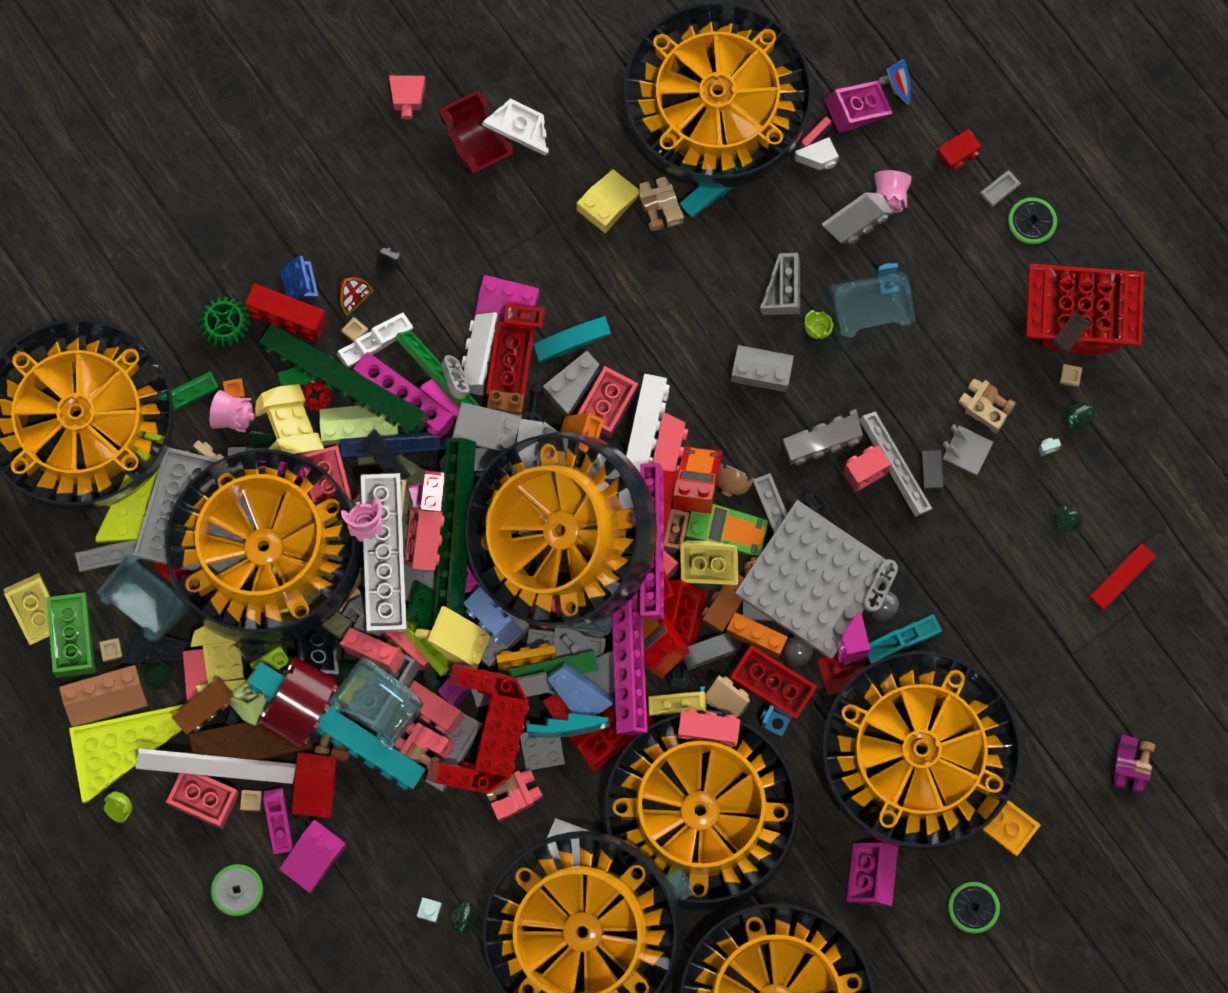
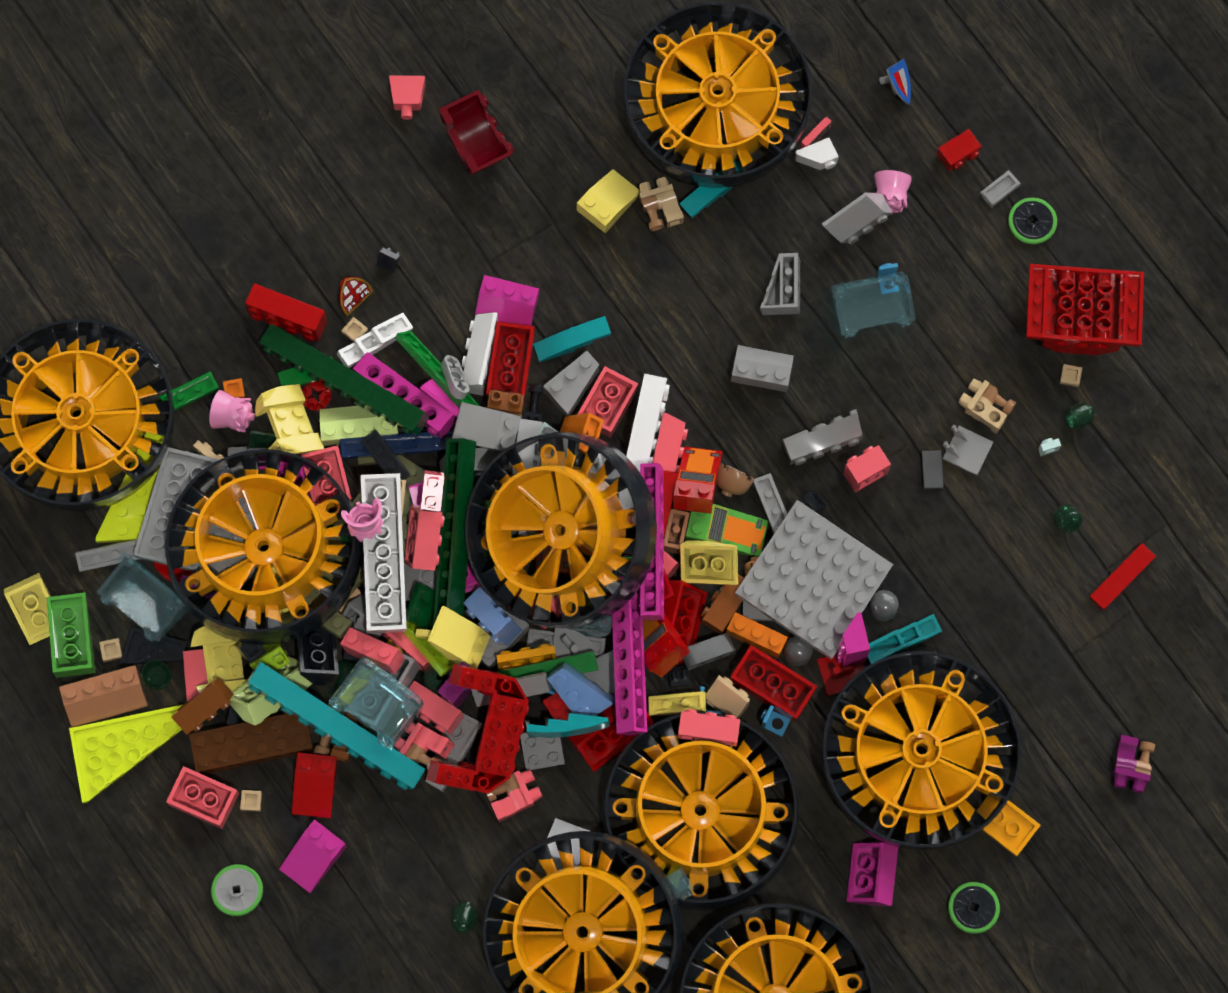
(118, 806): lime hair -> none
(215, 766): white tile -> none
(232, 310): green gear -> none
(278, 820): dark pink slope -> none
(298, 703): dark red cylinder -> none
(299, 279): blue bracket -> none
(429, 910): light aqua plate -> none
(520, 125): white wing -> none
(524, 315): red brick -> none
(818, 324): lime hair -> none
(857, 105): dark pink slope -> none
(881, 571): light grey beam -> none
(898, 468): light grey plate -> none
(1071, 332): clear smoke tile -> none

